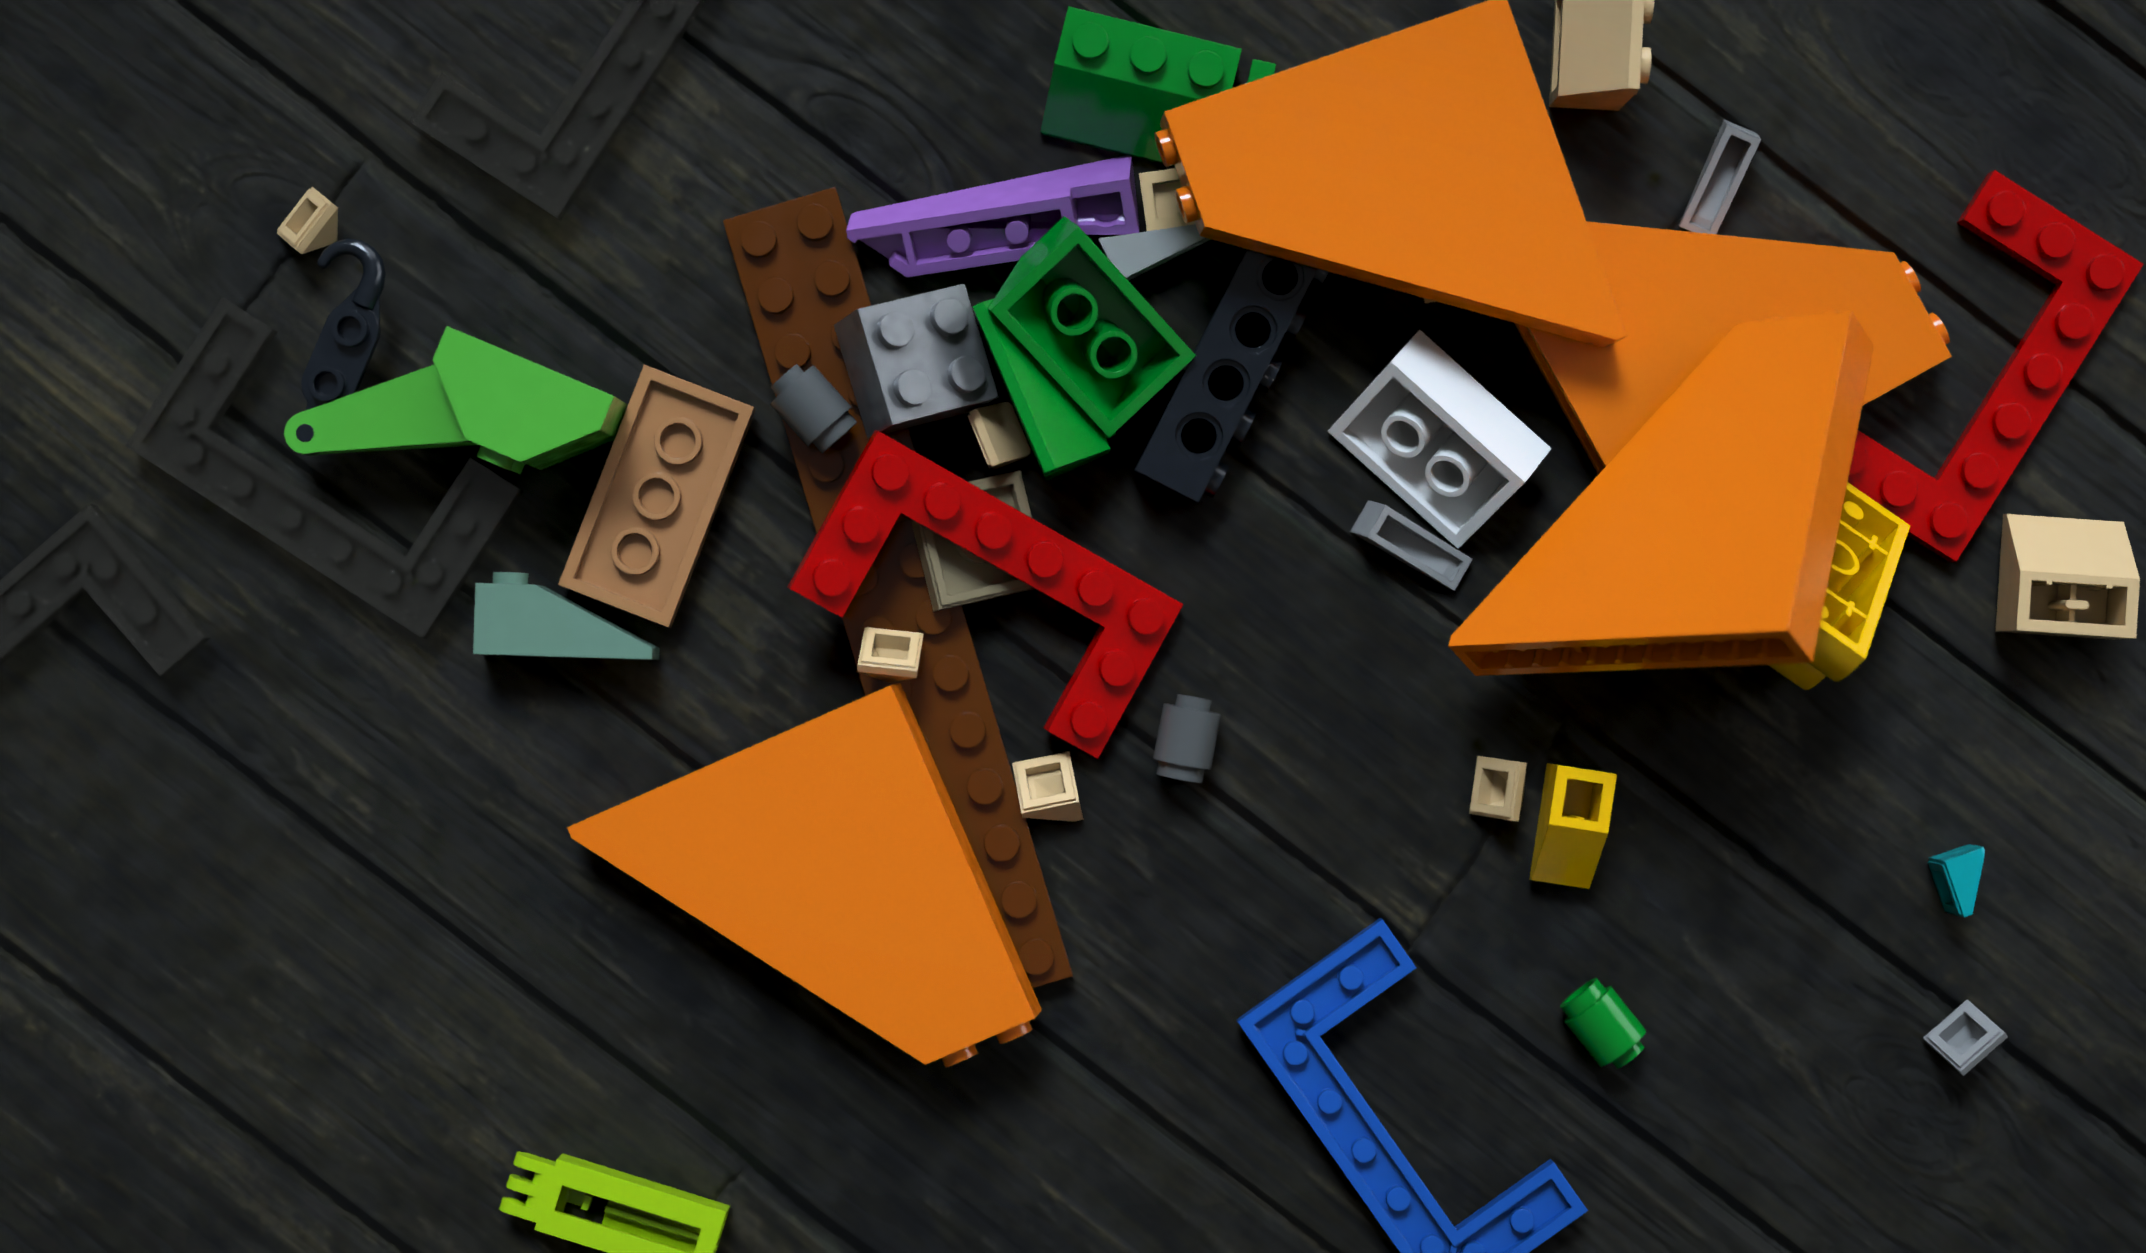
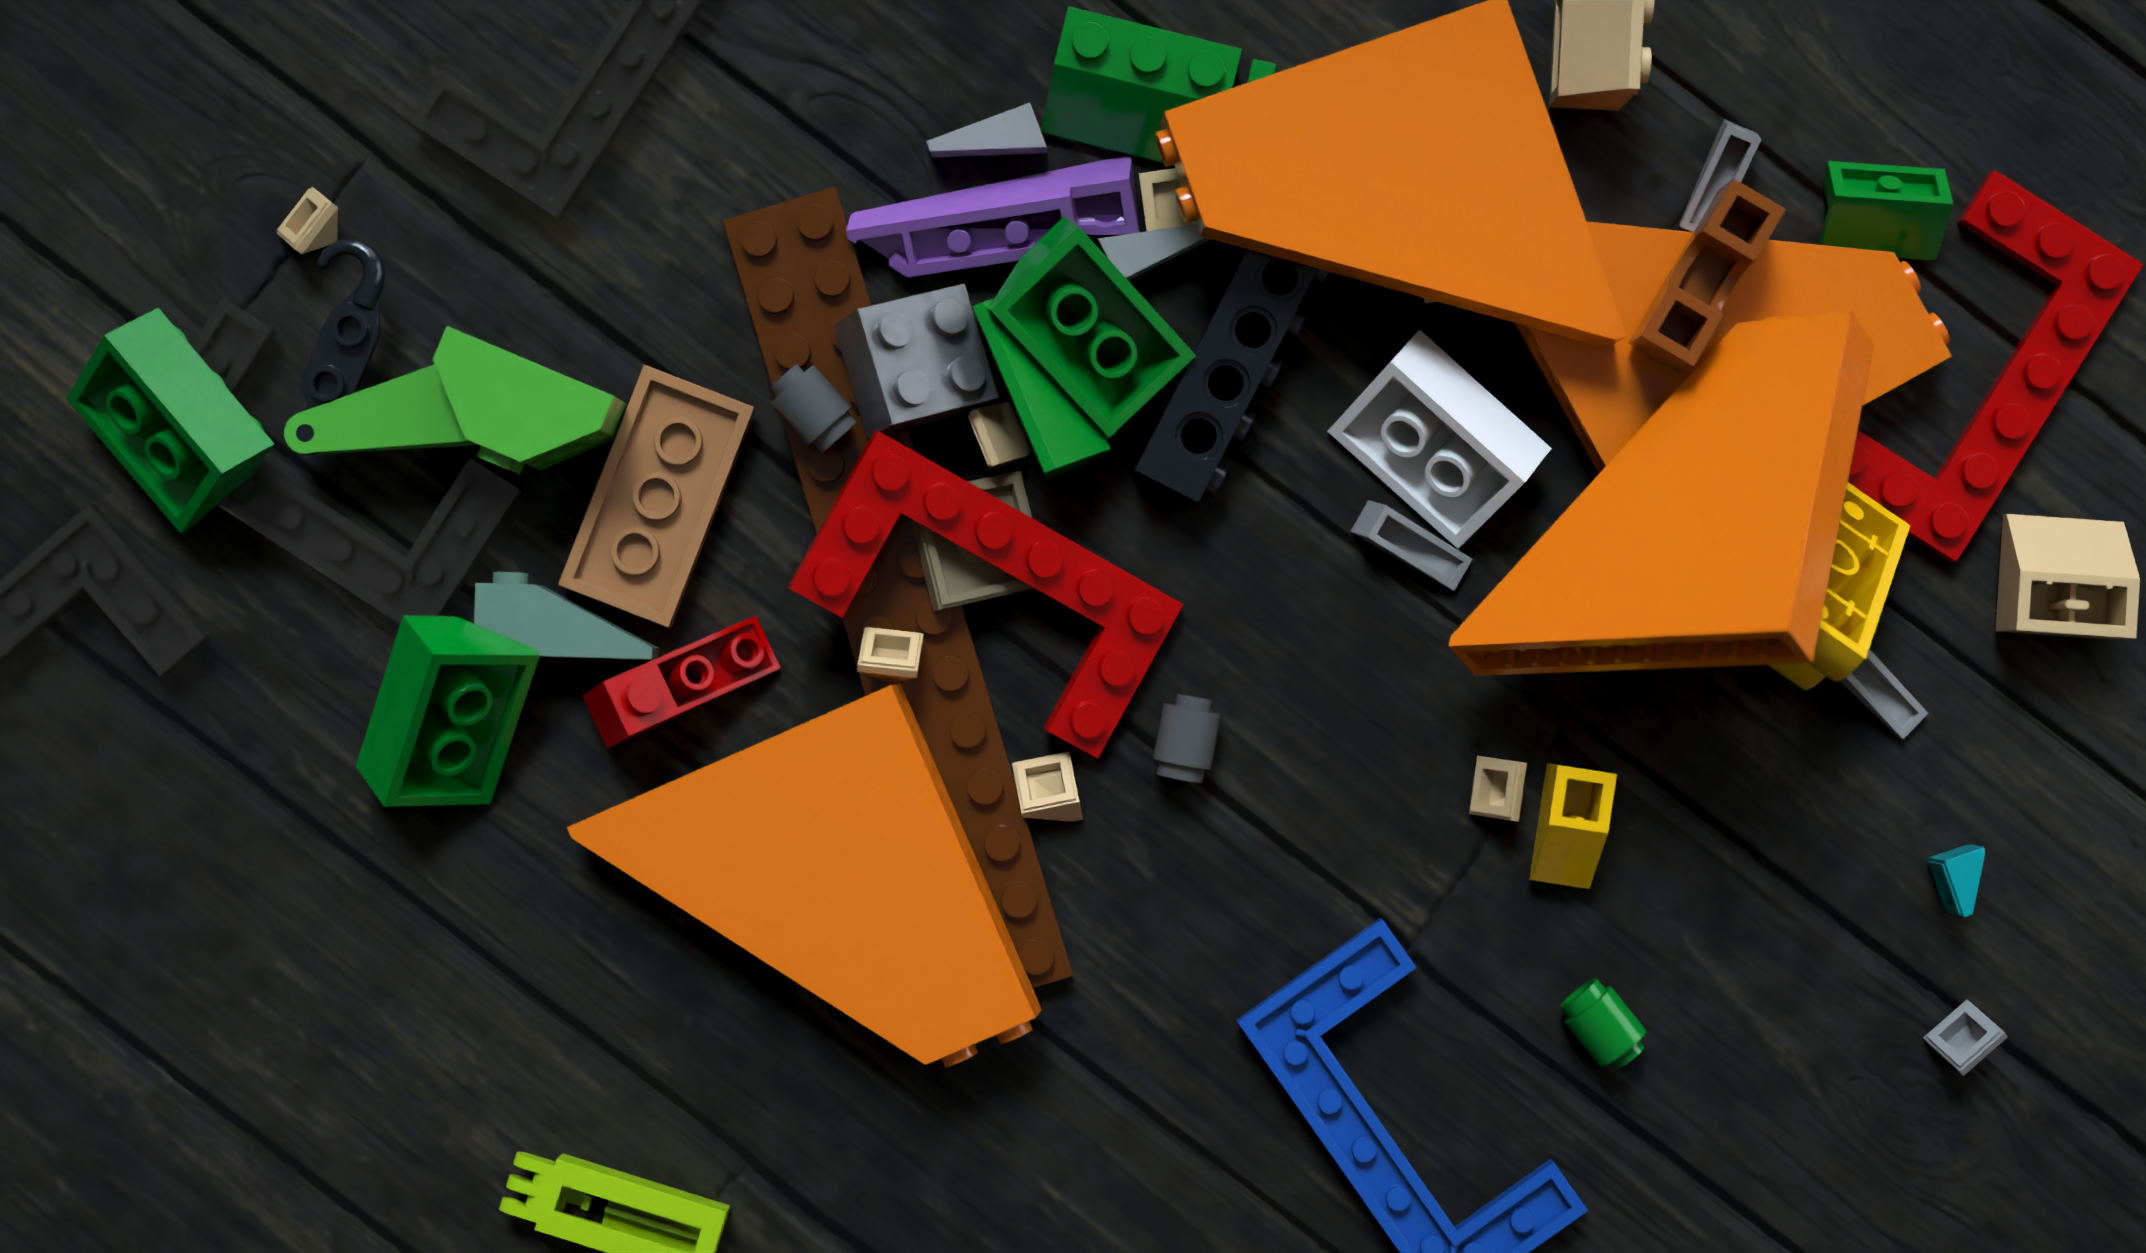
(168, 418): none -> green slope
(445, 713): none -> green slope
(680, 681): none -> red slope
(1001, 134): none -> light grey piece
(1705, 274): none -> dark orange arch
(1885, 696): none -> light grey piece
(1886, 208): none -> green panel

